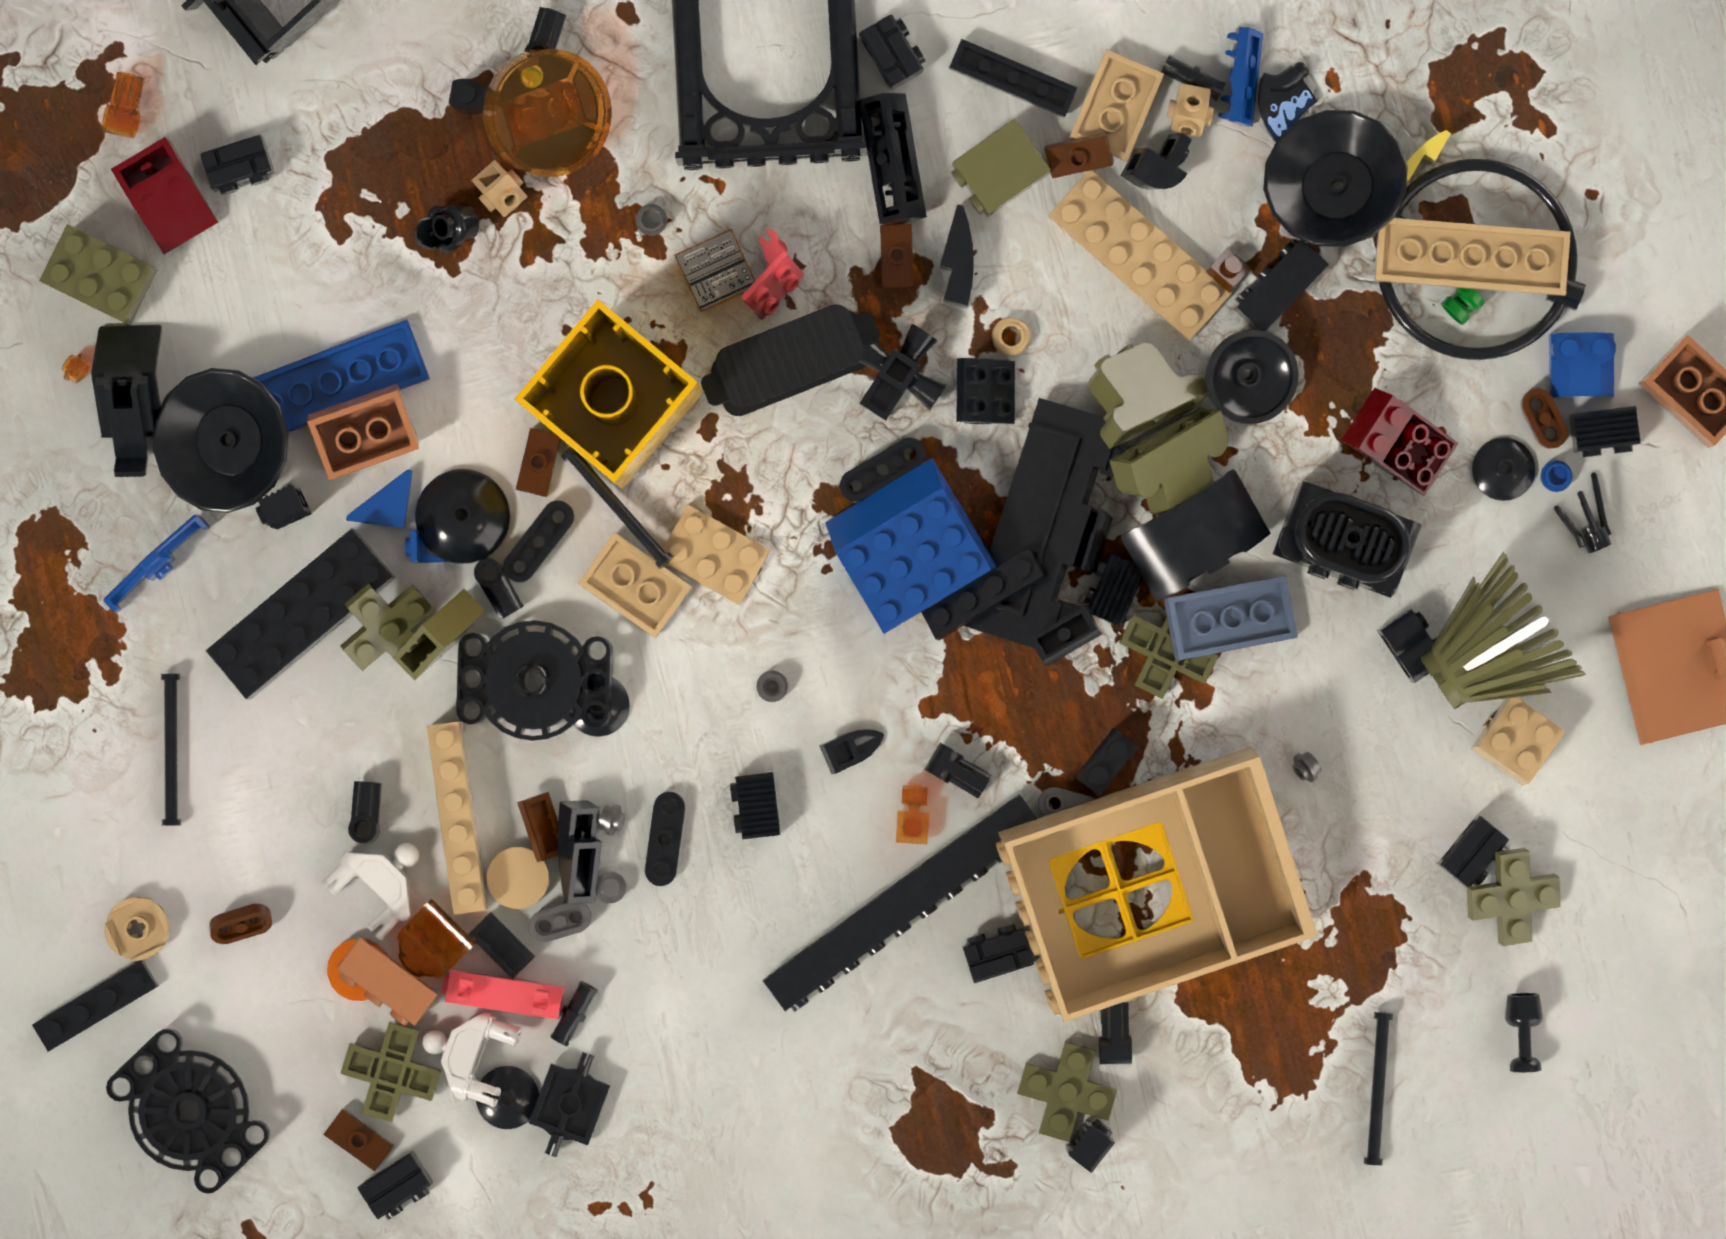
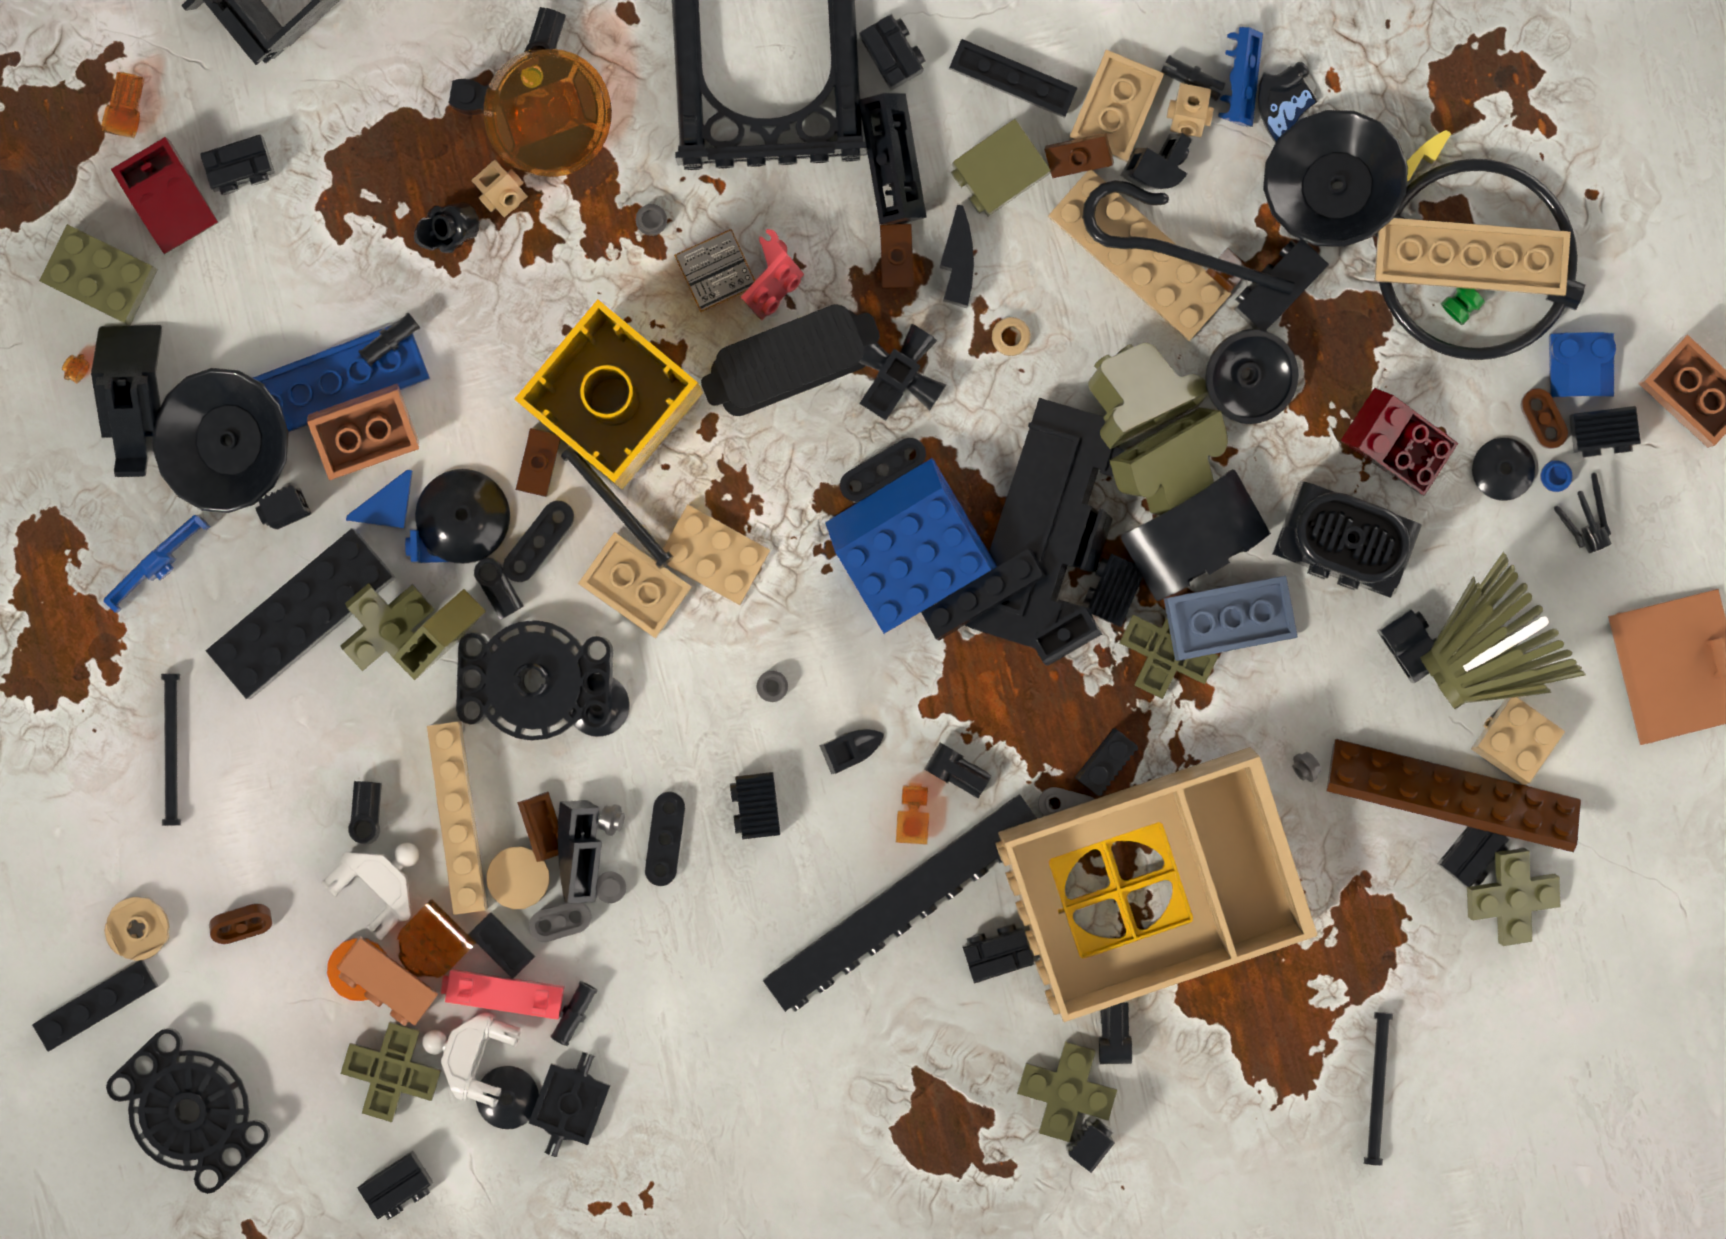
(358, 1139): reddish brown plate -> none
(389, 339): none -> black pin
(985, 391): black plate -> none
(1162, 246): none -> black piece
(1454, 795): none -> reddish brown plate
(1524, 1012): black piece -> none

